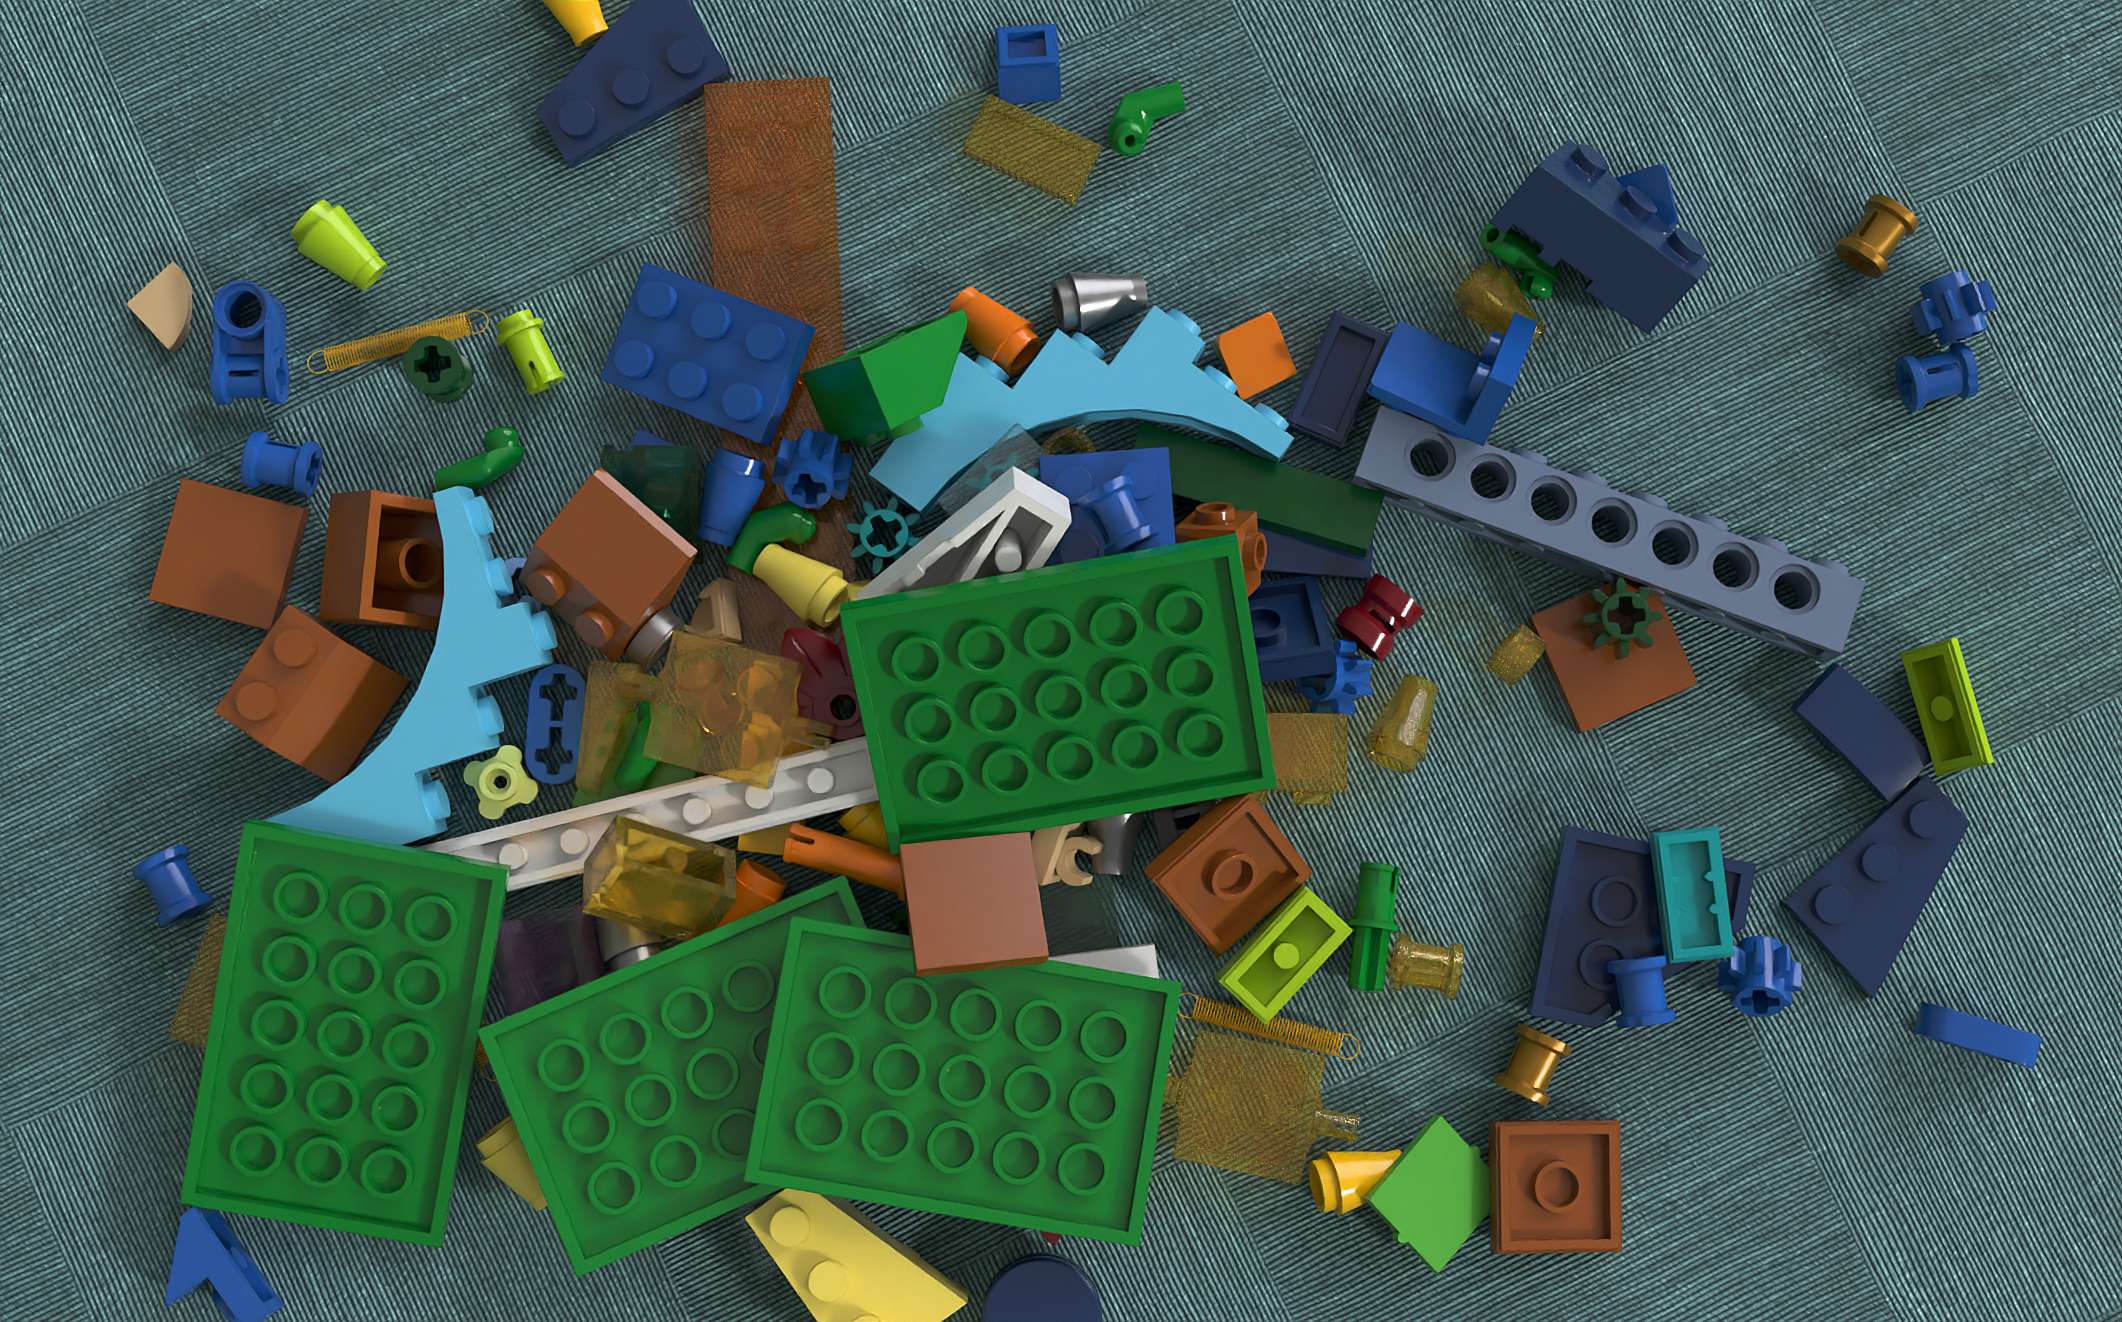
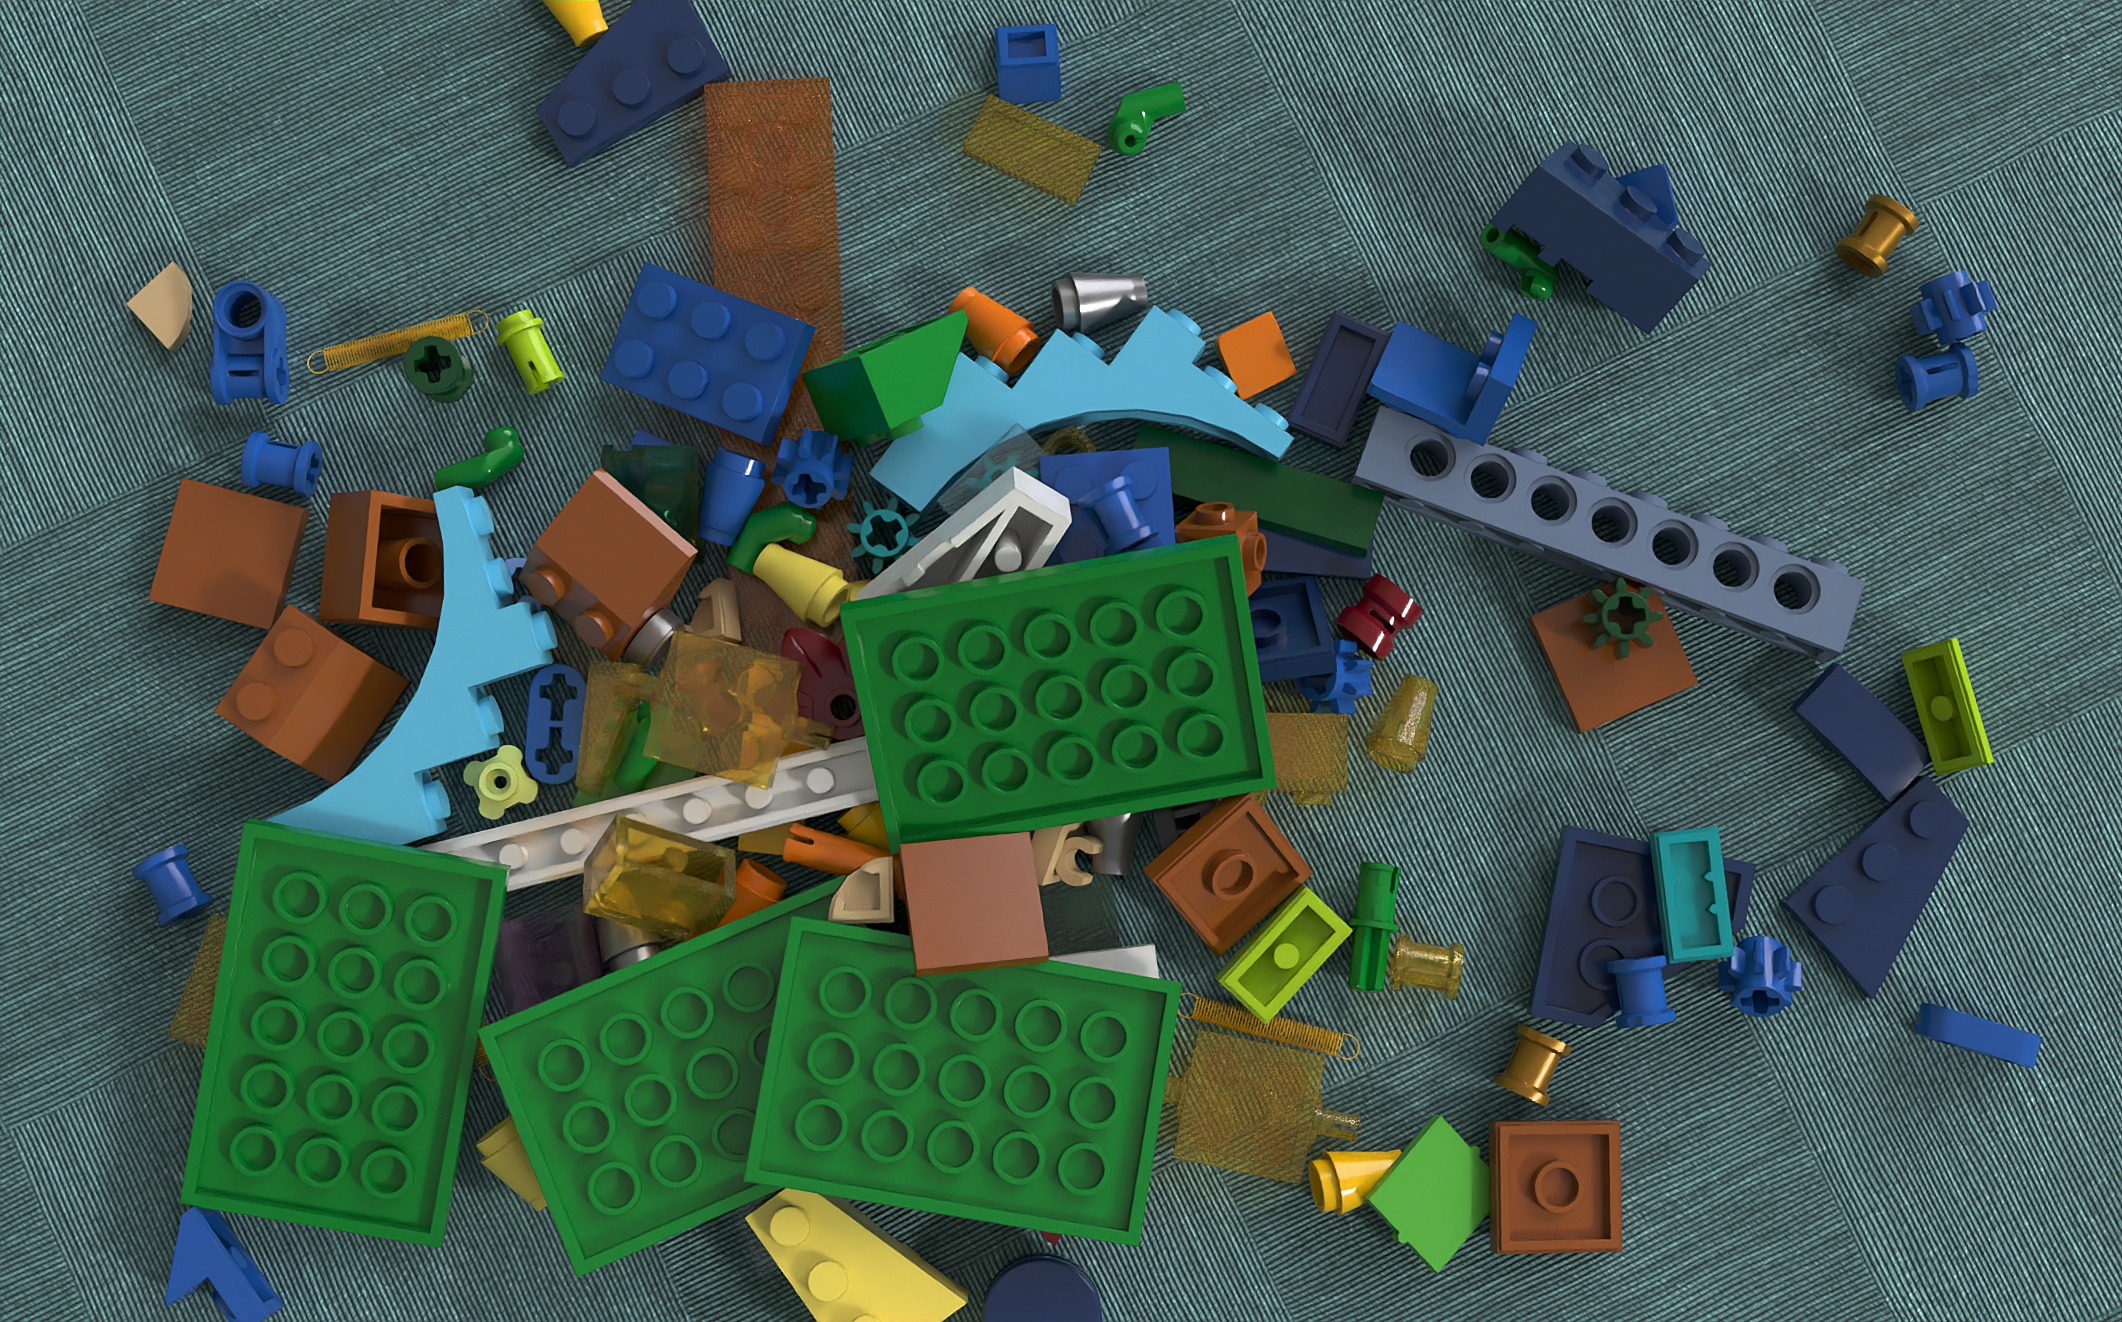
(337, 244): lime cone -> none
(866, 895): none -> tan tile
(1492, 298): clear yellow cone -> none
(1516, 654): clear yellow axle -> none

